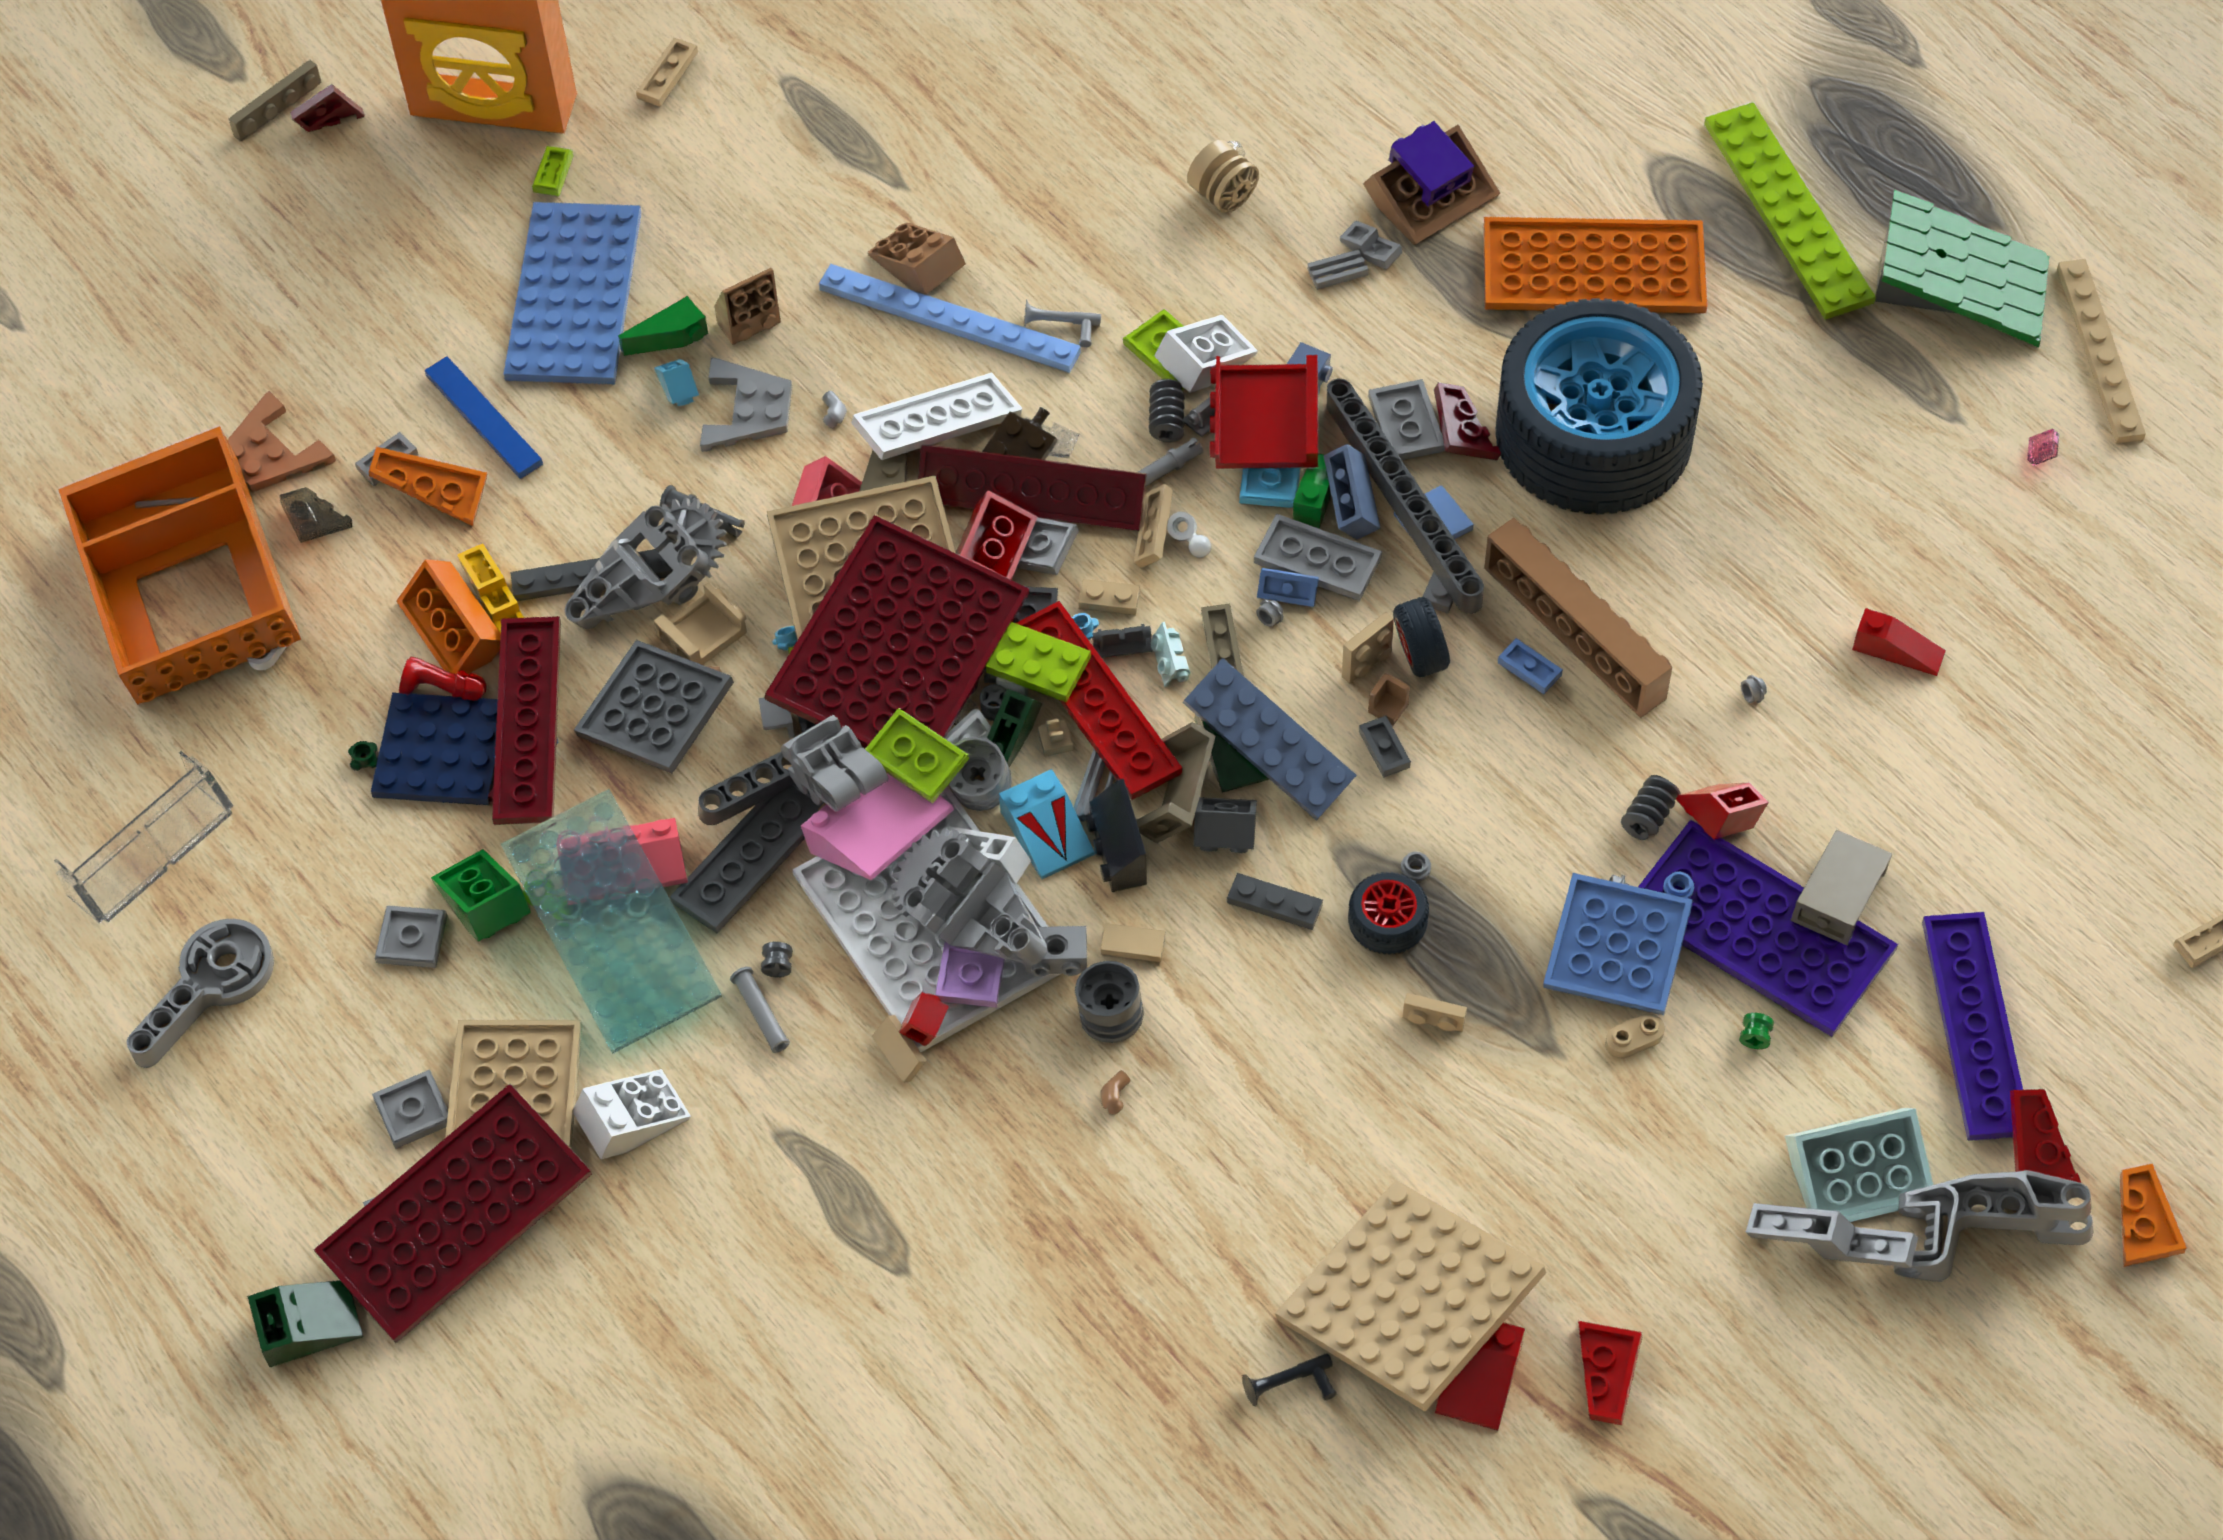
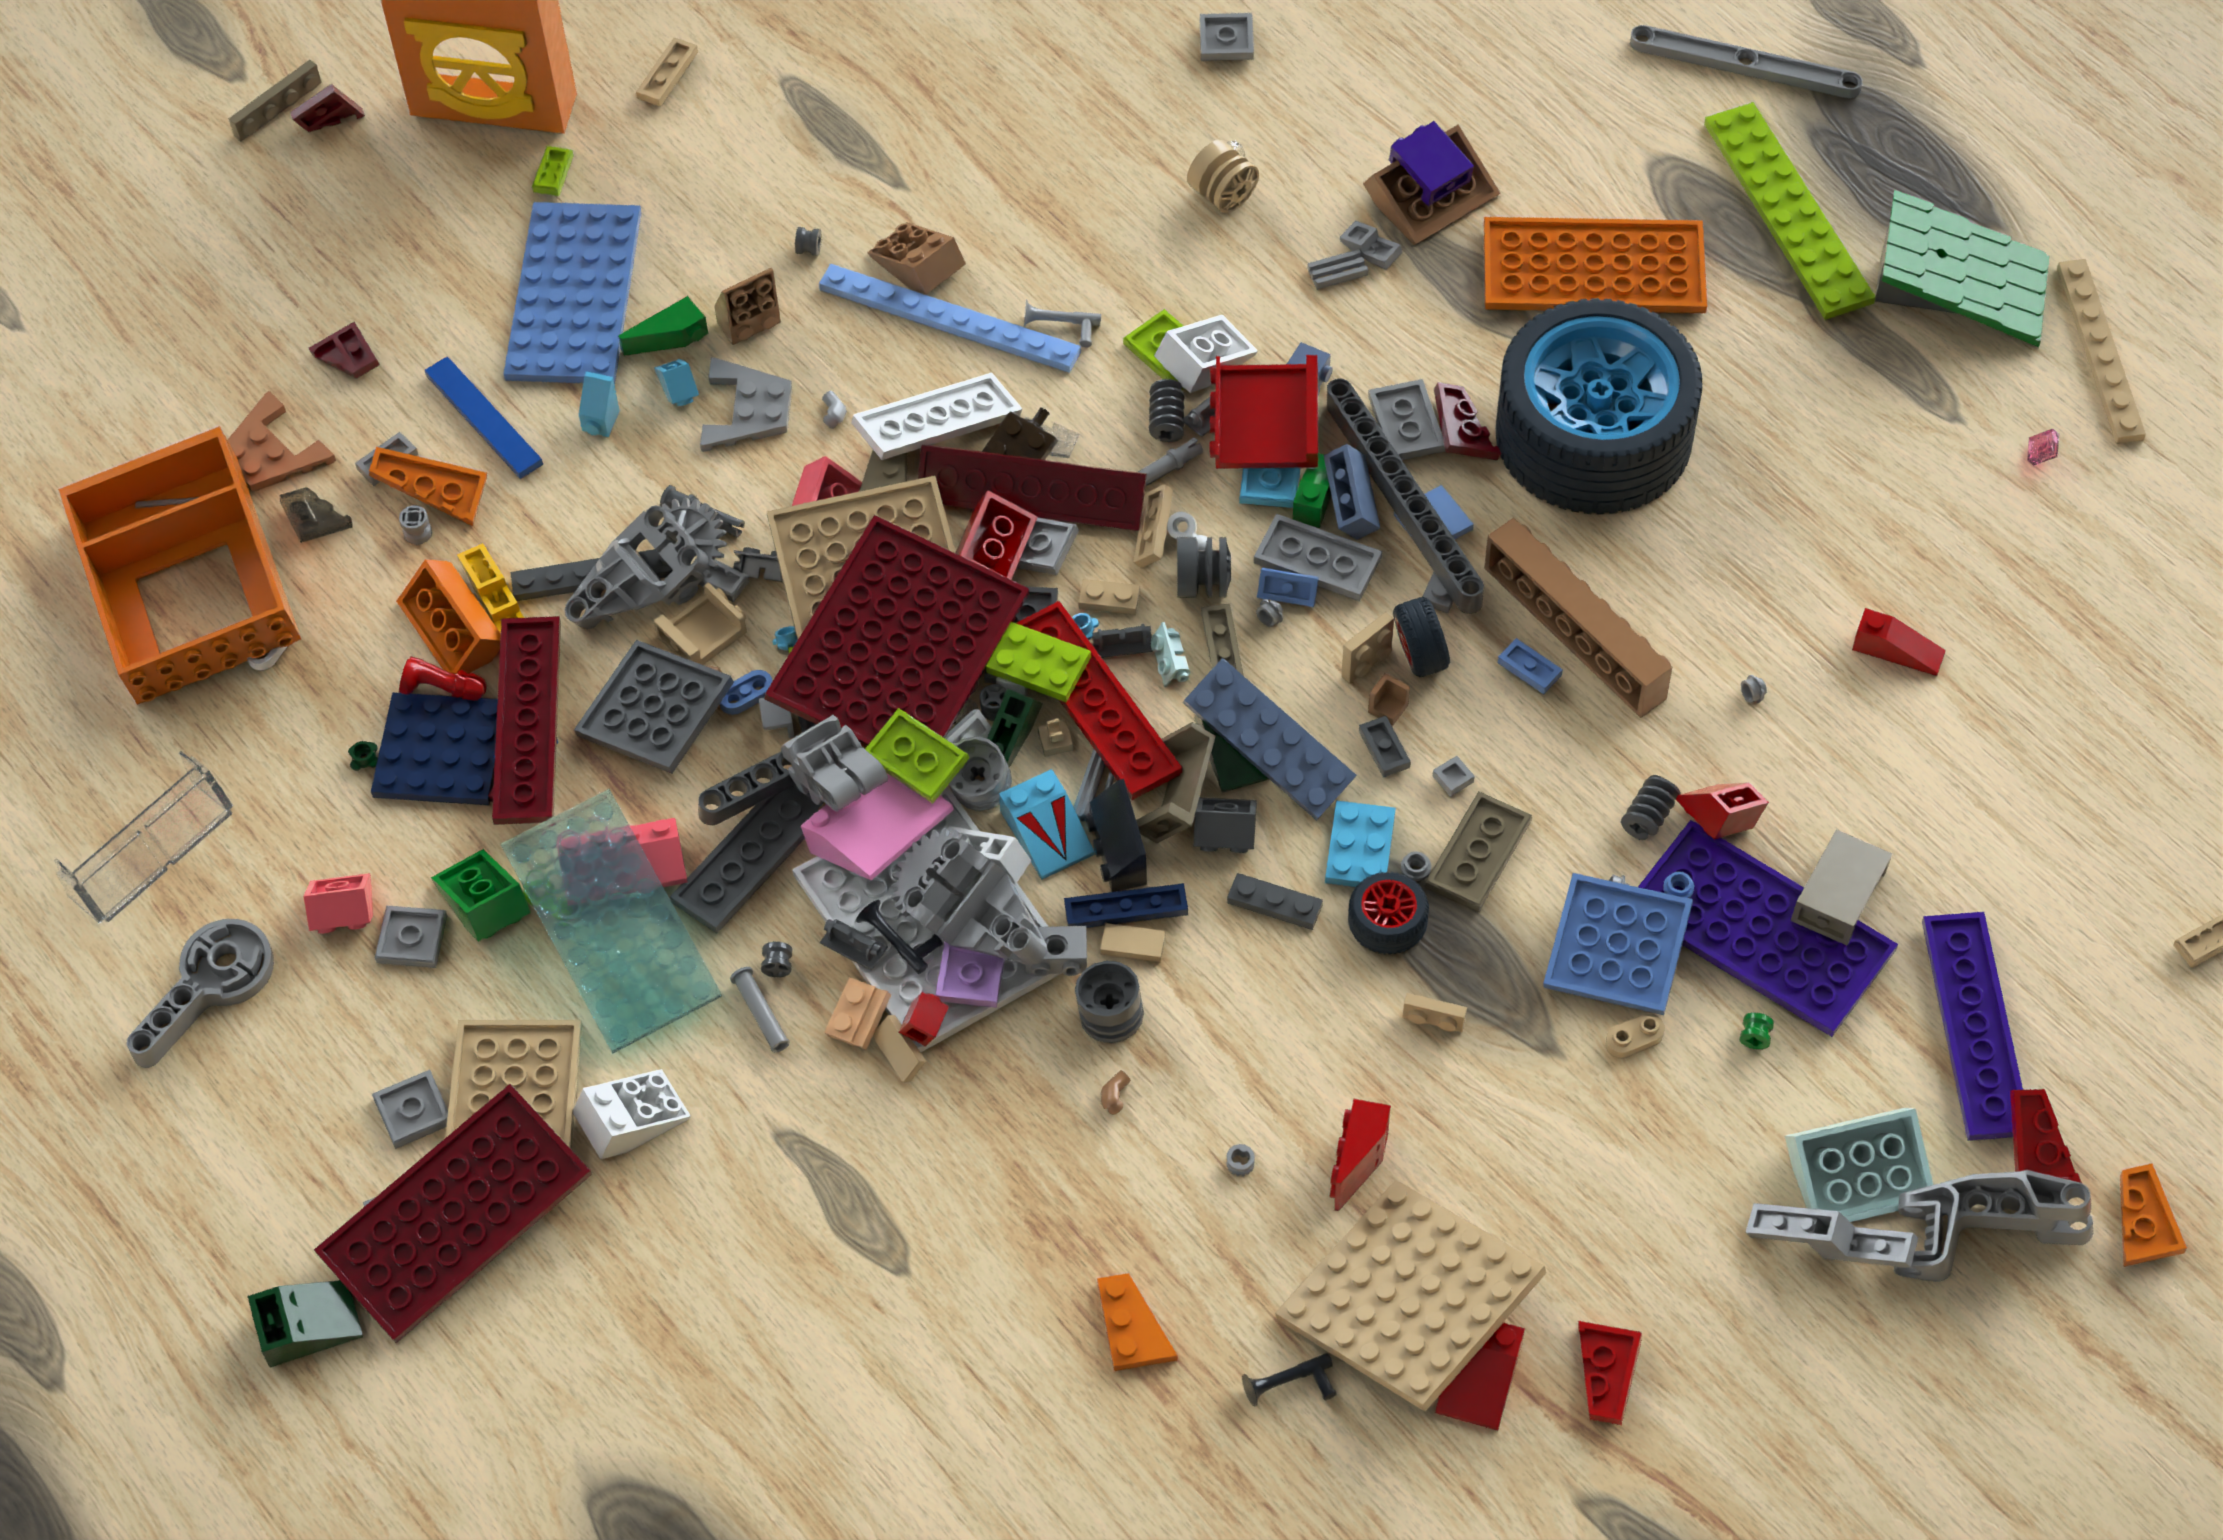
(339, 903): none -> coral slope
(346, 351): none -> dark red wing
(415, 525): none -> light grey wheel
(598, 404): none -> medium azure slope
(727, 579): none -> light grey plate
(744, 692): none -> medium blue plate
(752, 561): none -> dark grey hinge
(808, 241): none -> dark grey wheel
(852, 944): none -> dark grey hinge
(857, 1013): none -> light nougat plate
(913, 957): none -> black piece
(1126, 906): none -> dark blue plate
(1130, 1325): none -> orange wing
(1202, 567): none -> dark grey wheel
(1226, 36): none -> light grey plate
(1237, 1168): none -> light grey bush
(1359, 842): none -> medium azure plate
(1359, 1148): none -> red slope
(1453, 776): none -> light grey plate
(1478, 851): none -> dark tan tile
(1763, 65): none -> light grey beam

